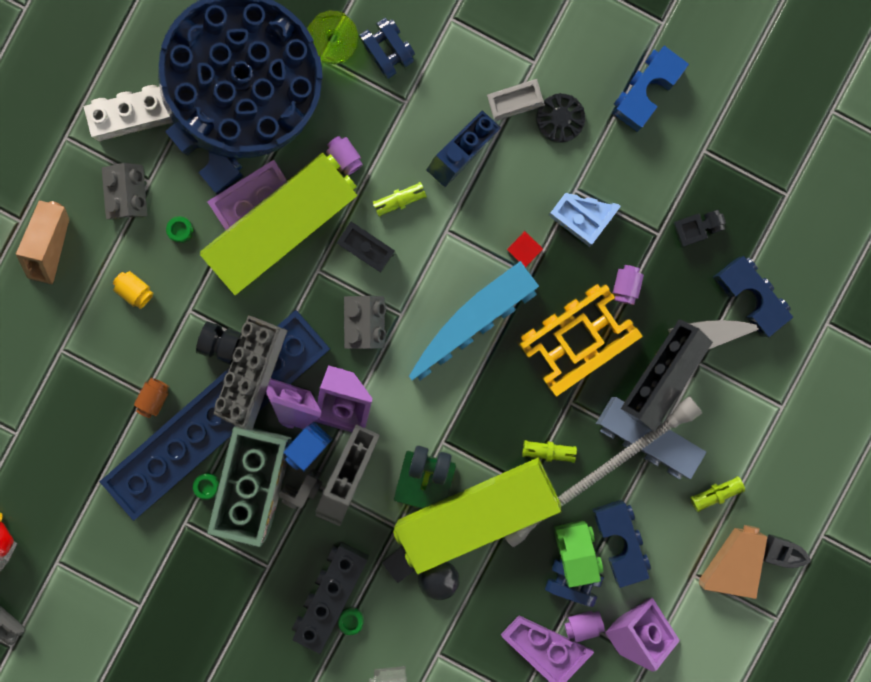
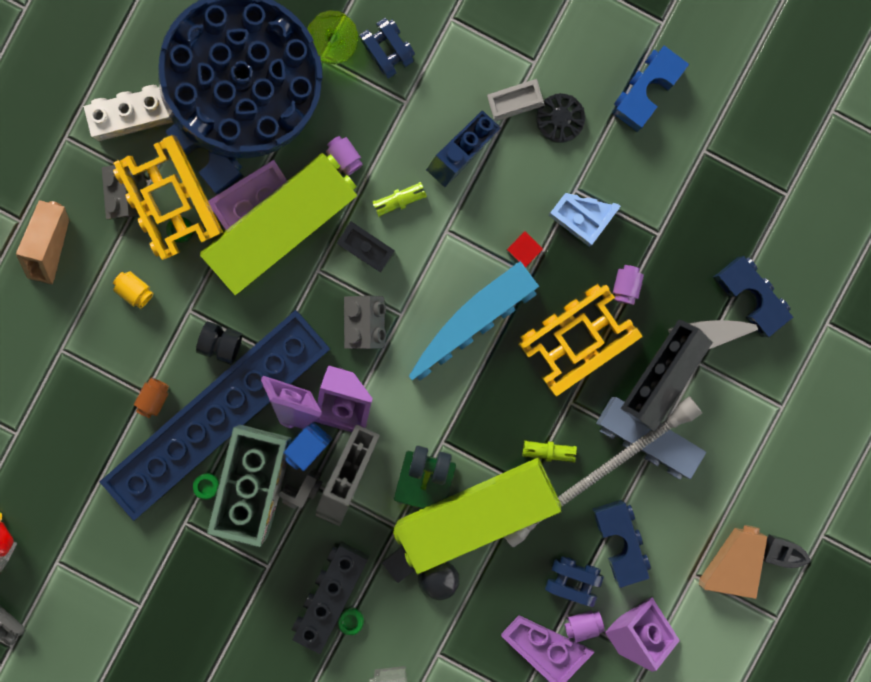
(187, 189): none -> yellow fence
(249, 372): dark grey tile -> none
(577, 553): bright green brick -> none
(693, 229): black plate -> none
(717, 494): lime pin -> none

